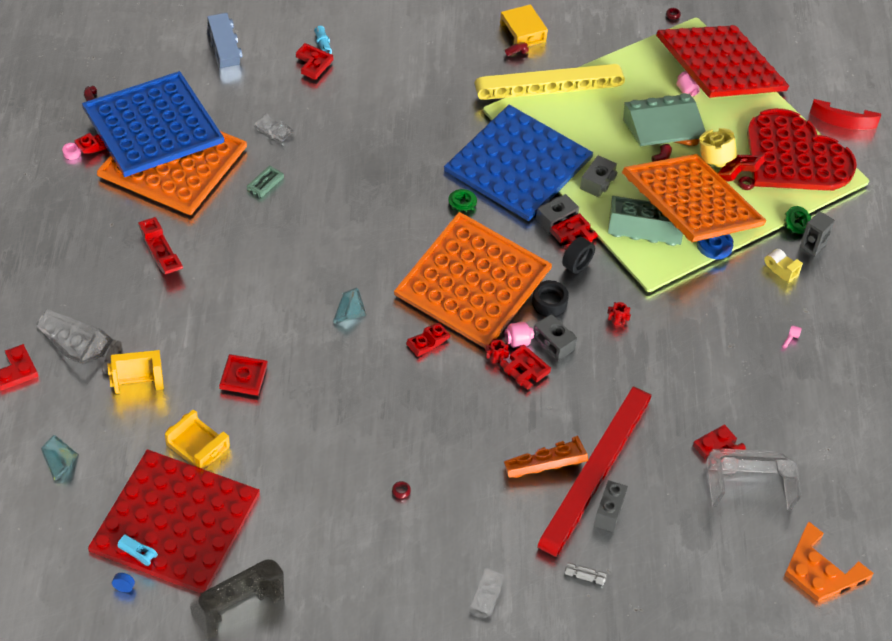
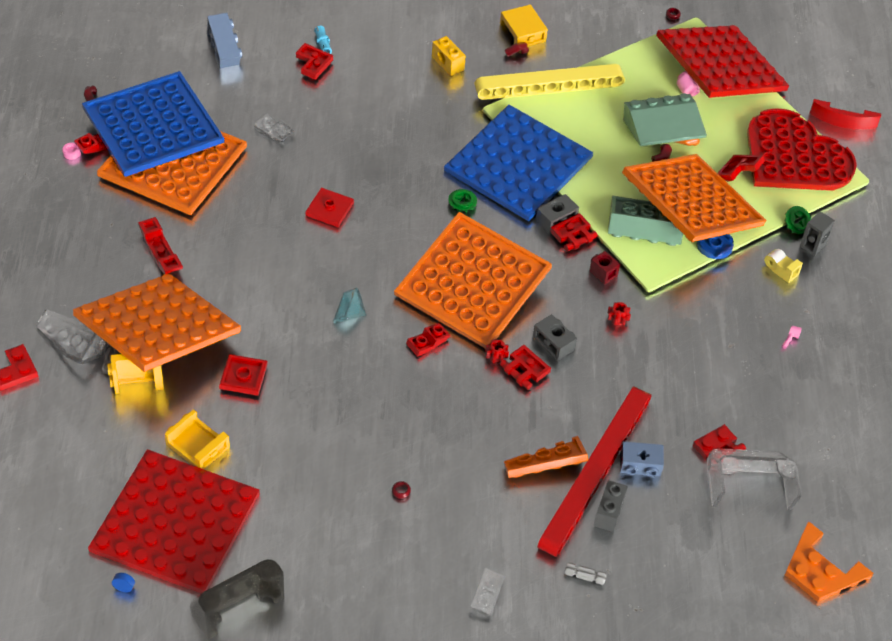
(58, 456): clear light blue slope -> none
(135, 549): medium azure bar -> none
(156, 321): none -> orange plate
(267, 184): sand green tile -> none
(329, 207): none -> red plate
(448, 56): none -> yellow brick
(518, 334): bright pink head -> none
(550, 287): black tyre -> none
(578, 255): black tyre -> none
(598, 176): dark grey brick -> none
(604, 267): none -> dark red brick
(641, 459): none -> sand blue brick
(718, 147): light yellow brick -> none
(746, 179): dark red piece -> none

